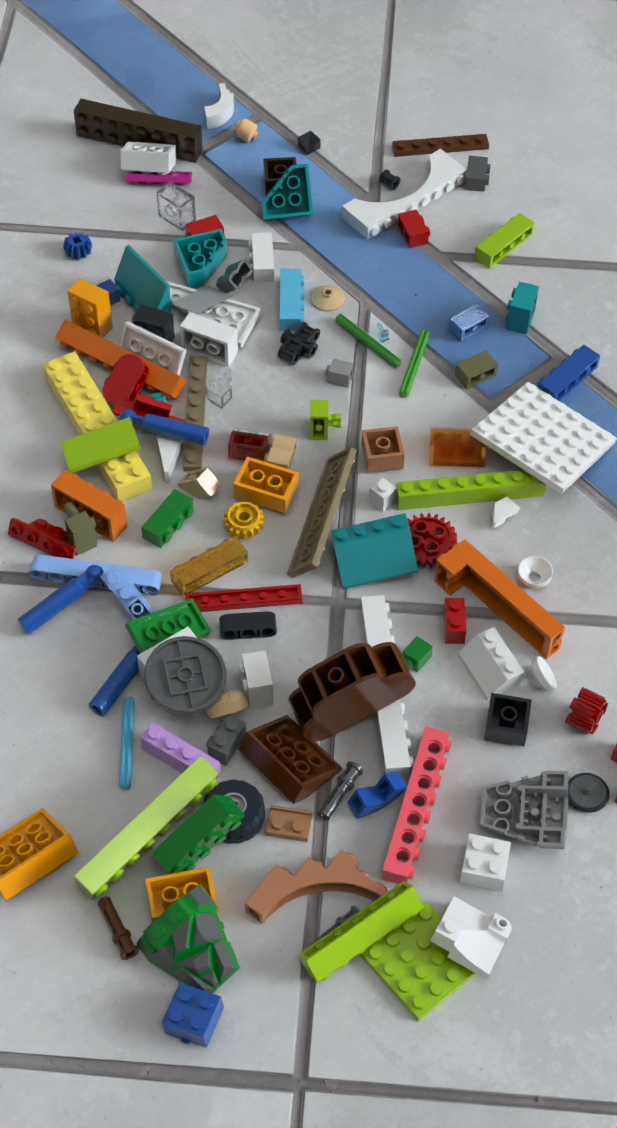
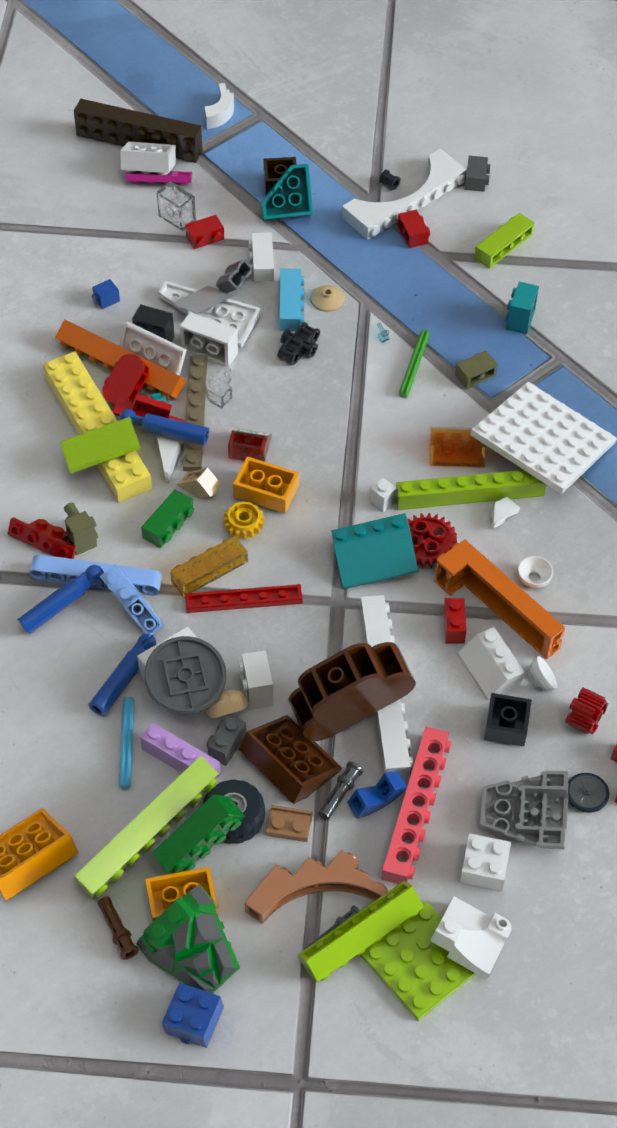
(77, 246): blue gear -> none
(90, 307): light orange brick -> none
(106, 511): orange brick -> none
(141, 283): teal slope -> none
(162, 624): green plate -> none
(200, 256): teal brick -> none
(246, 130): light nougat head -> none
(247, 625): black beam -> none
(281, 451): tan brick -> none
(309, 142): black slope -> none
(321, 419): lime brick -> none
(322, 512): dark tan plate -> none
(340, 372): light grey brick -> none
(368, 340): bright green axle -> none
(382, 449): nougat brick -> none
(417, 653): green brick -> none
(447, 144): reddish brown plate -> none
(468, 321): medium blue brick -> none
(570, 372): blue brick -> none

